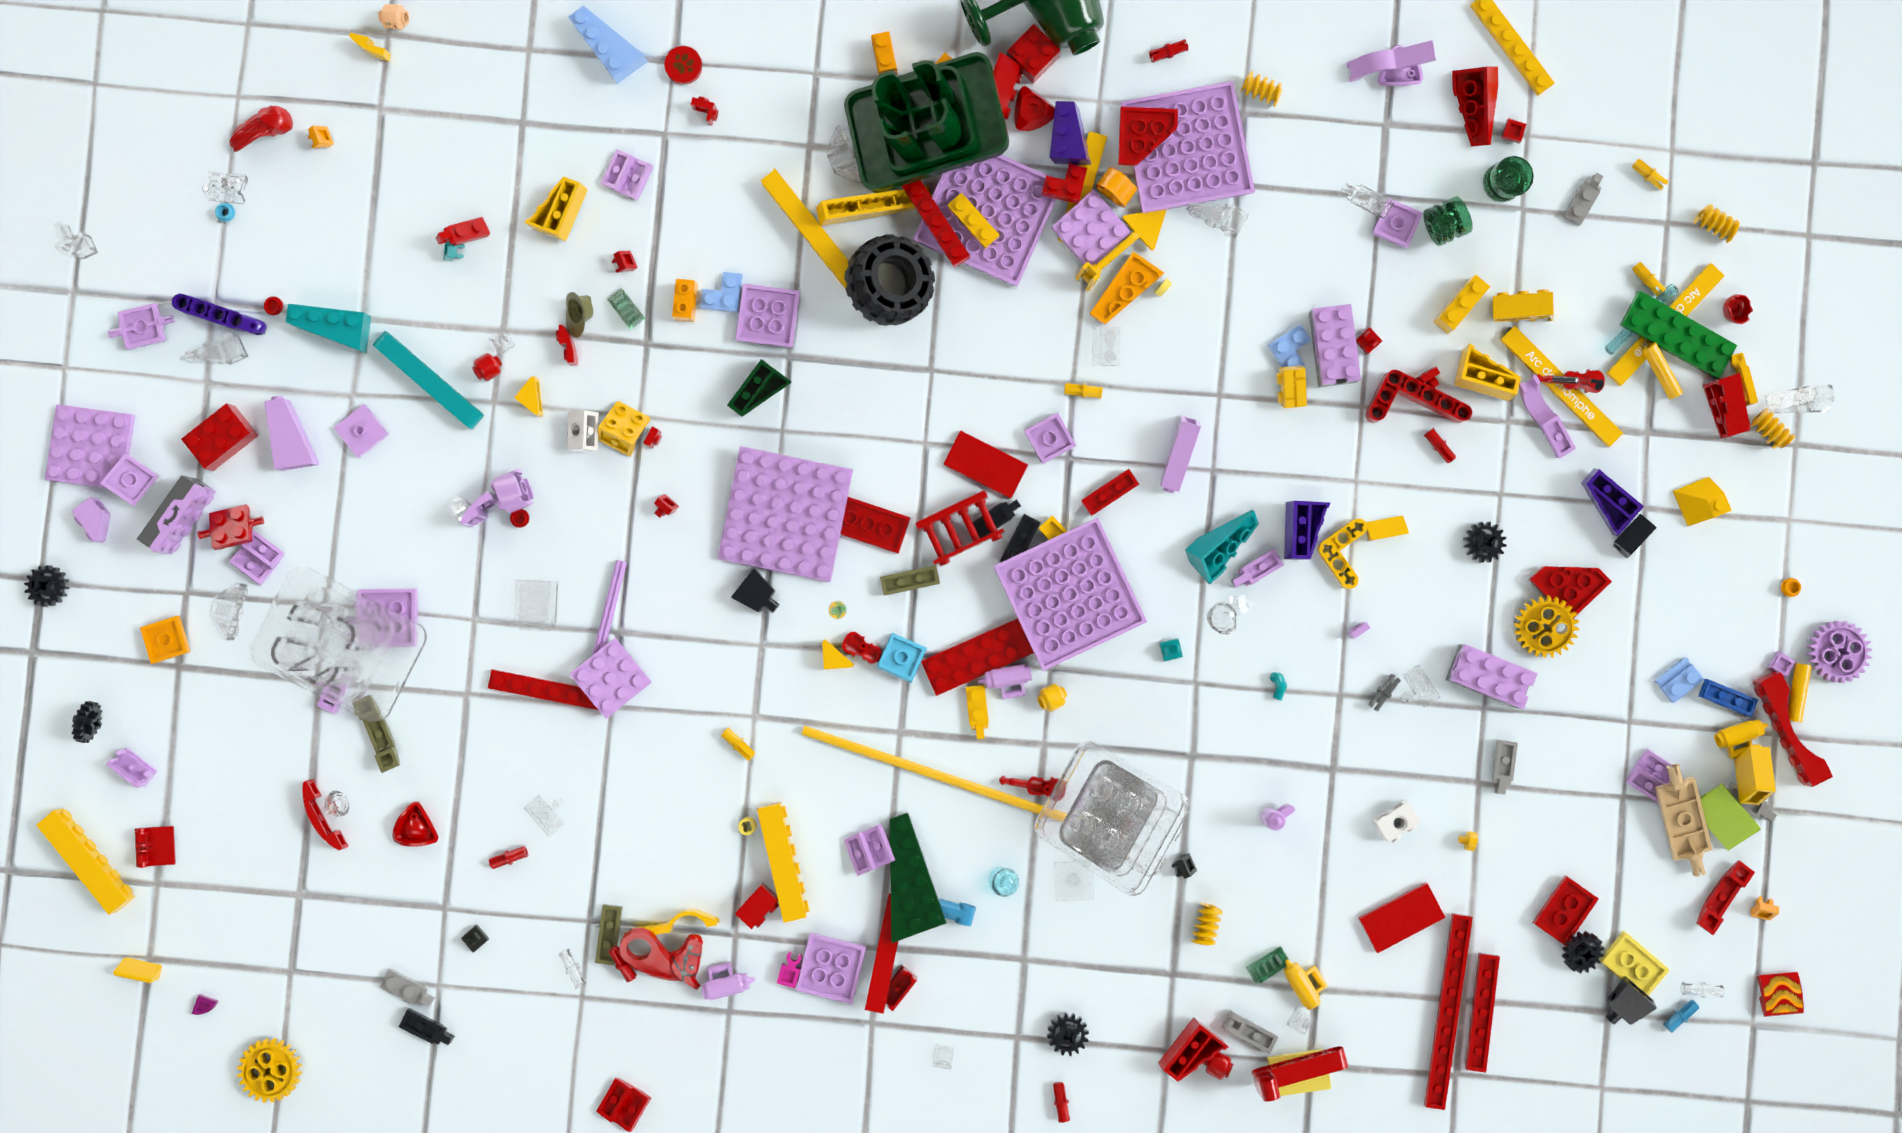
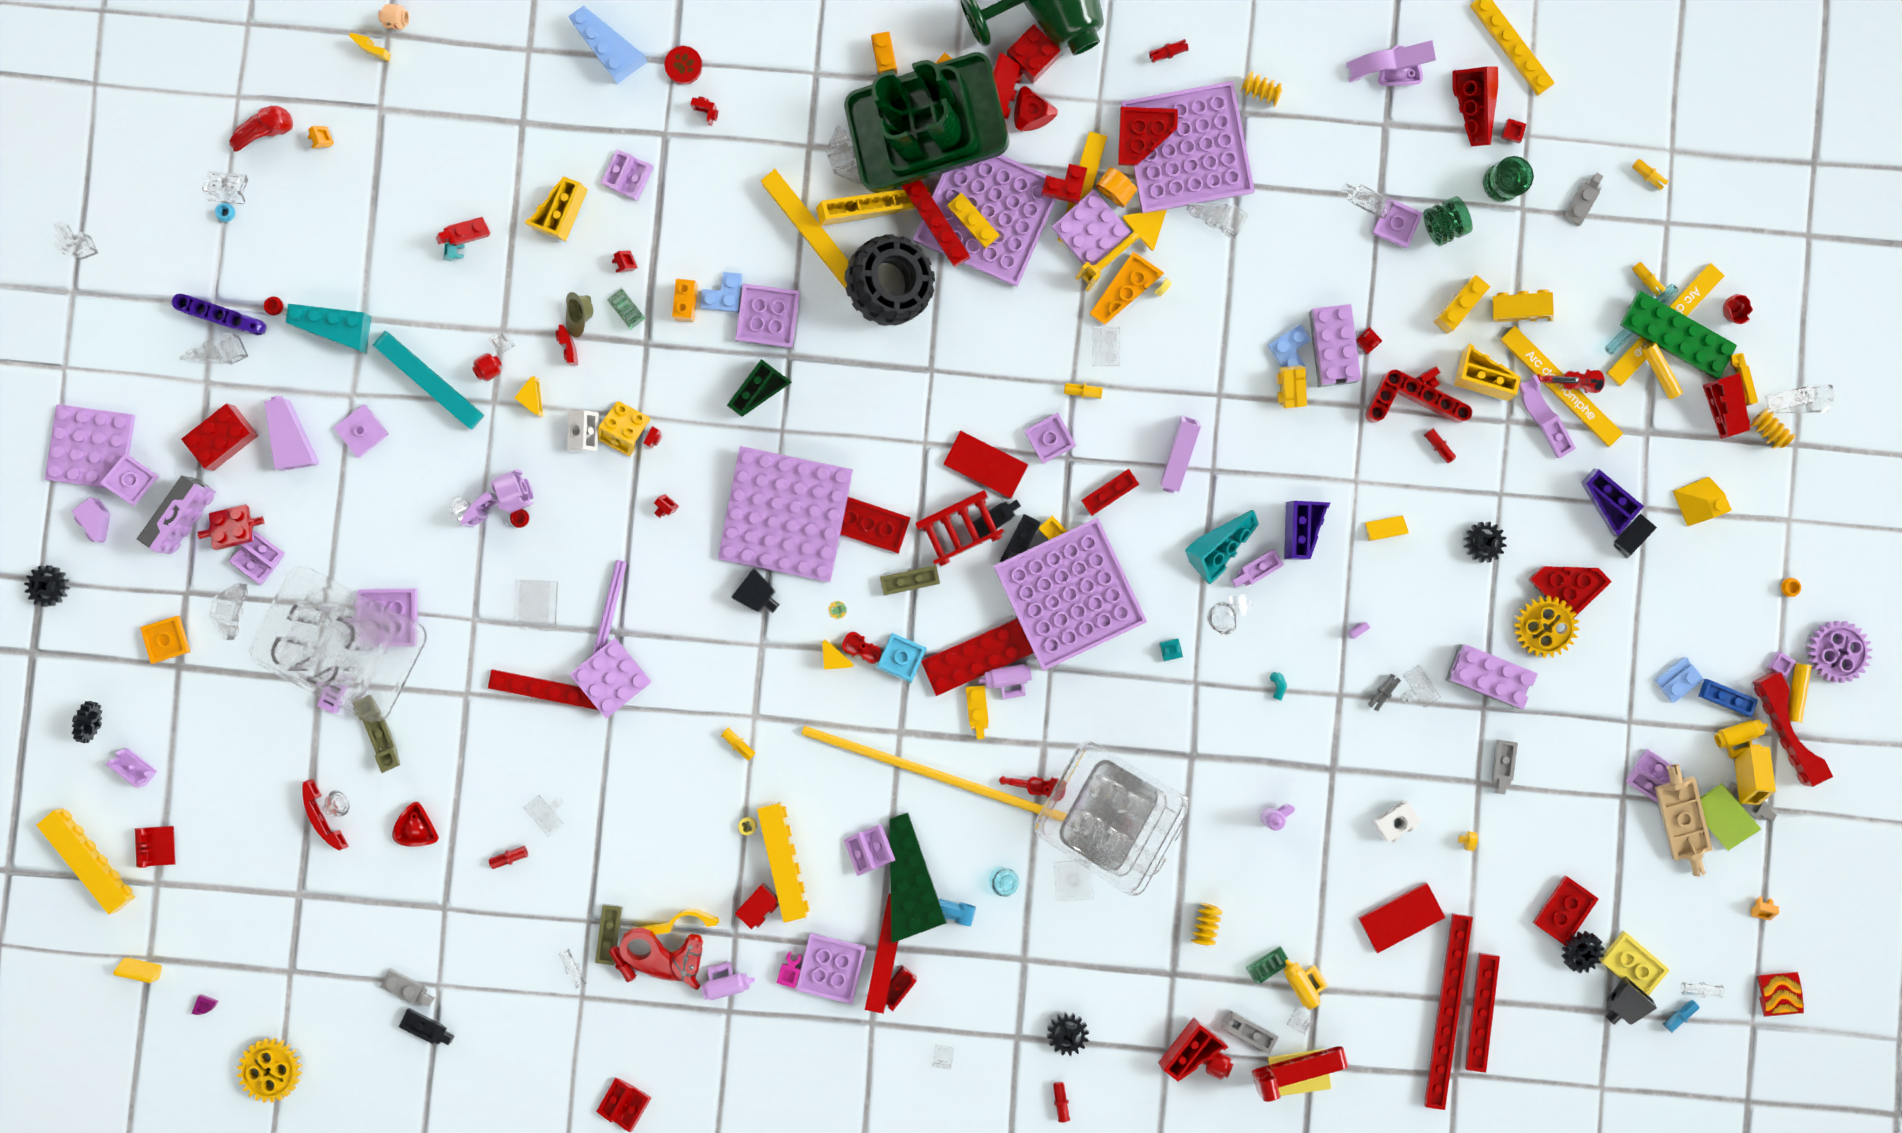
(141, 326): lavender plate -> none
(475, 938): pearl dark grey tile -> none
(1051, 697): yellow head -> none
(1068, 136): dark purple wedge -> none
(1186, 866): pearl dark grey tile -> none
(1336, 546): yellow beam -> none
(1718, 221): yellow piece -> none
(1723, 895): red slope -> none

